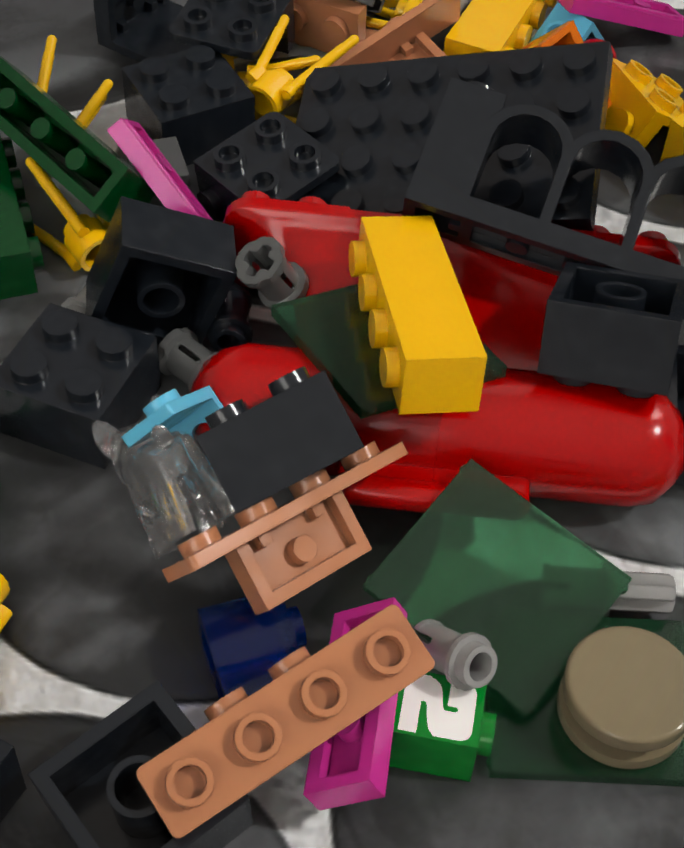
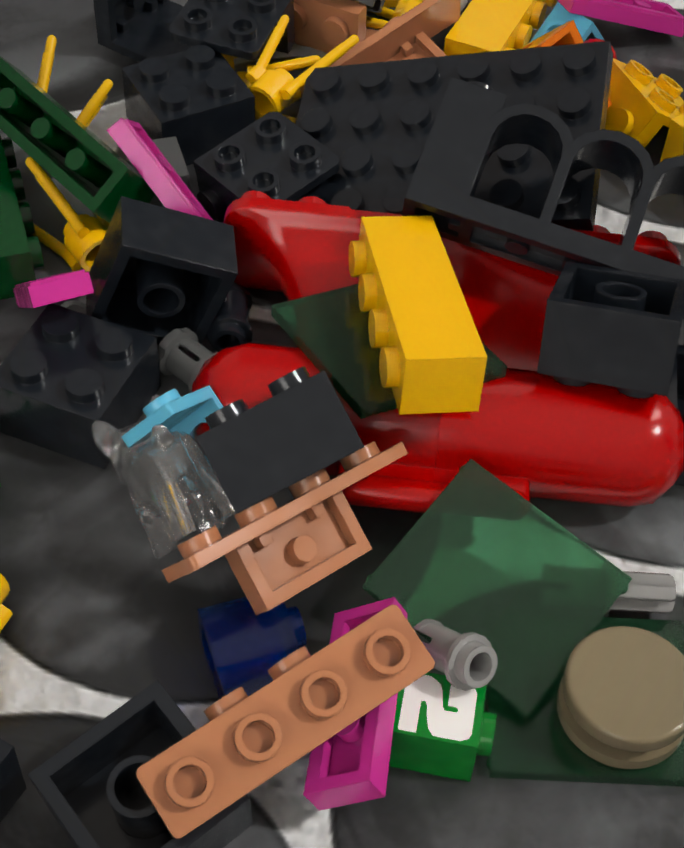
(53, 289): none -> dark pink tile
(274, 269): dark grey bush -> none

